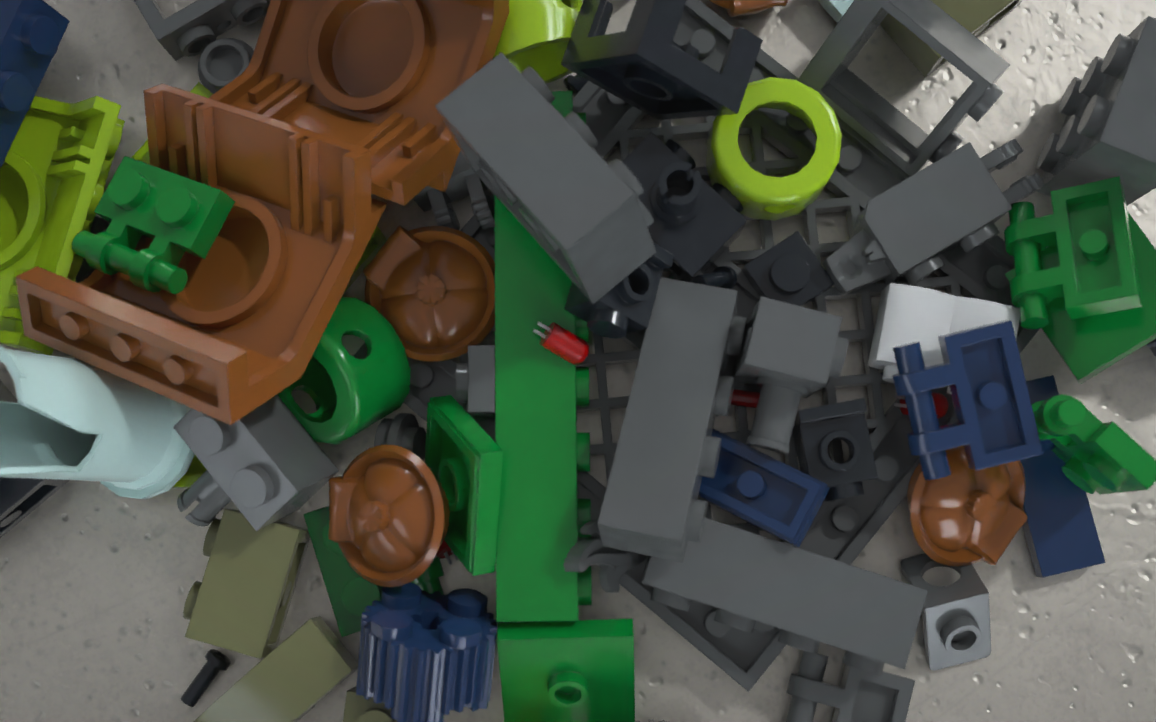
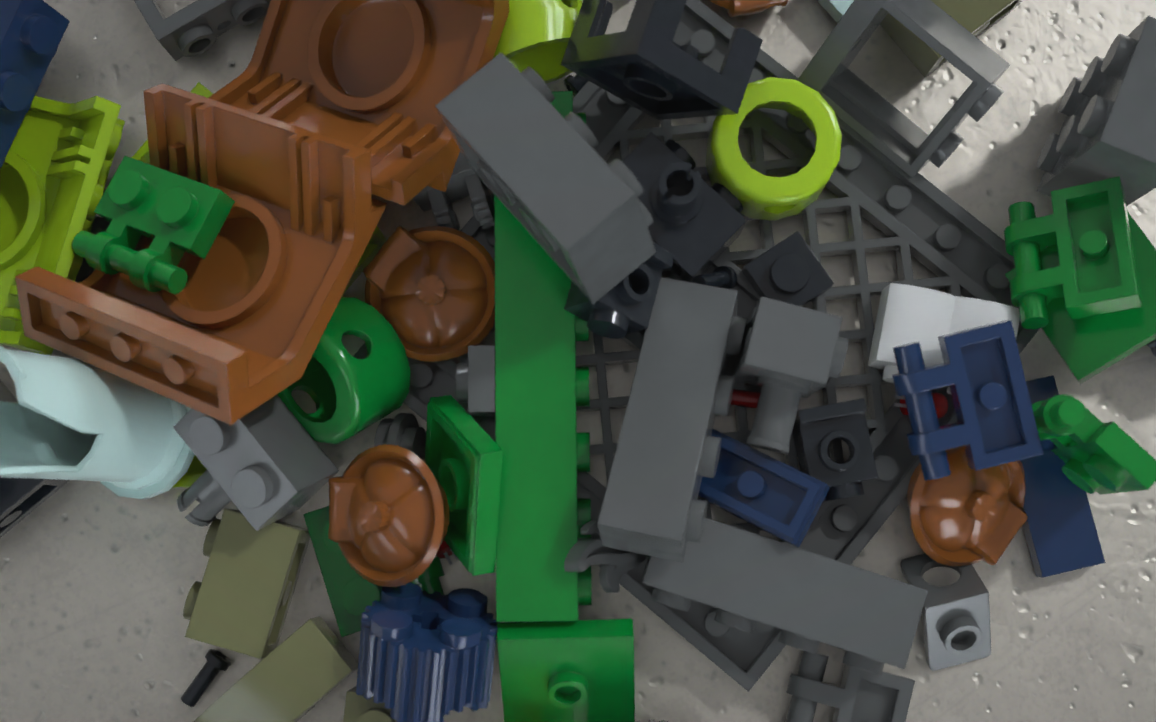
(223, 62): dark grey plate -> none
(563, 343): red piece -> none
(927, 216): dark grey hinge -> none

